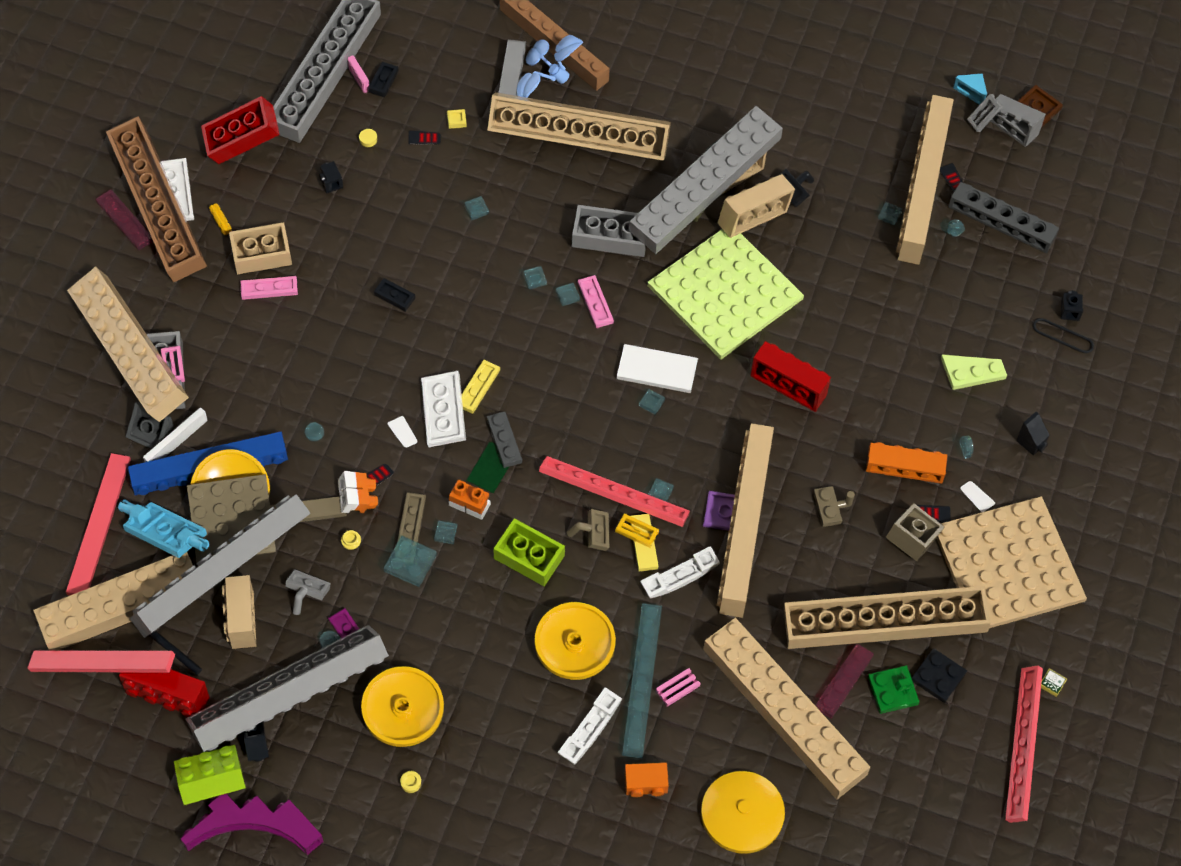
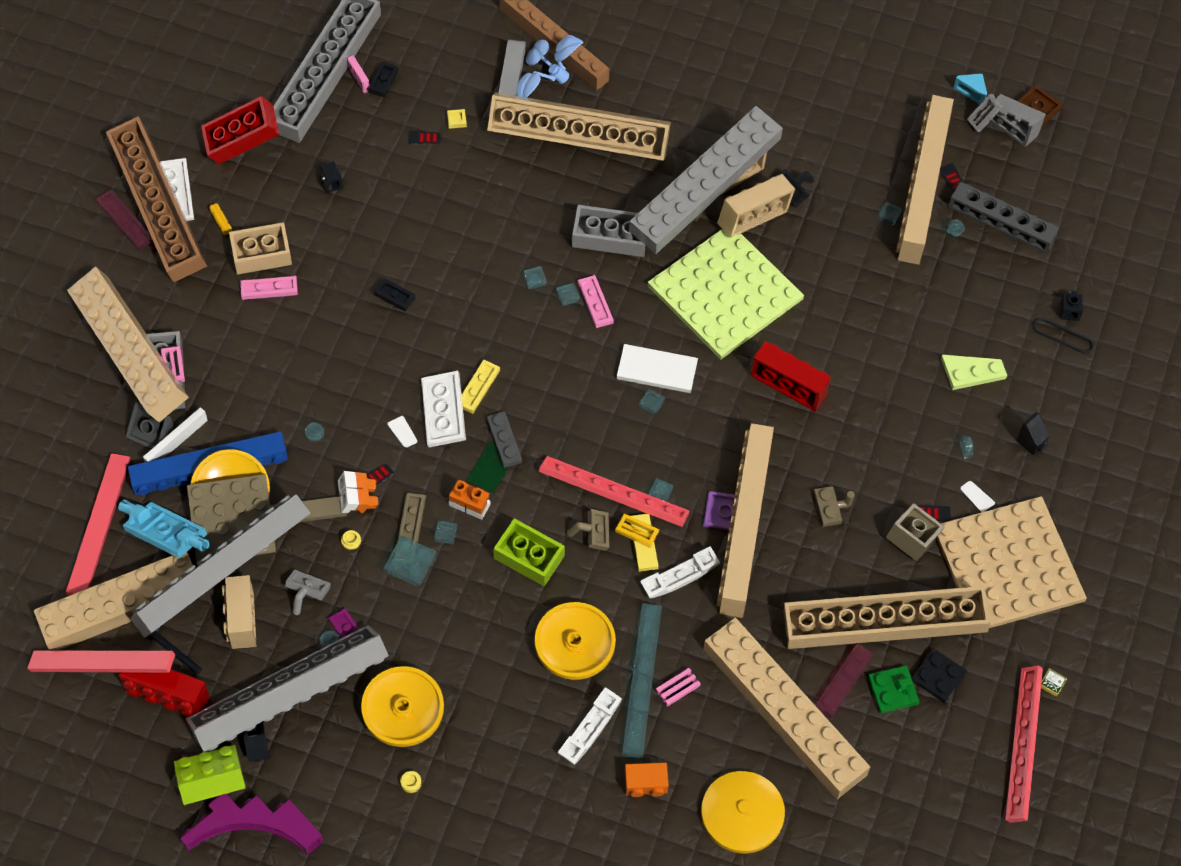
(368, 137): light yellow tile -> none
(476, 208): clear light blue plate -> none
(906, 462): orange brick -> none

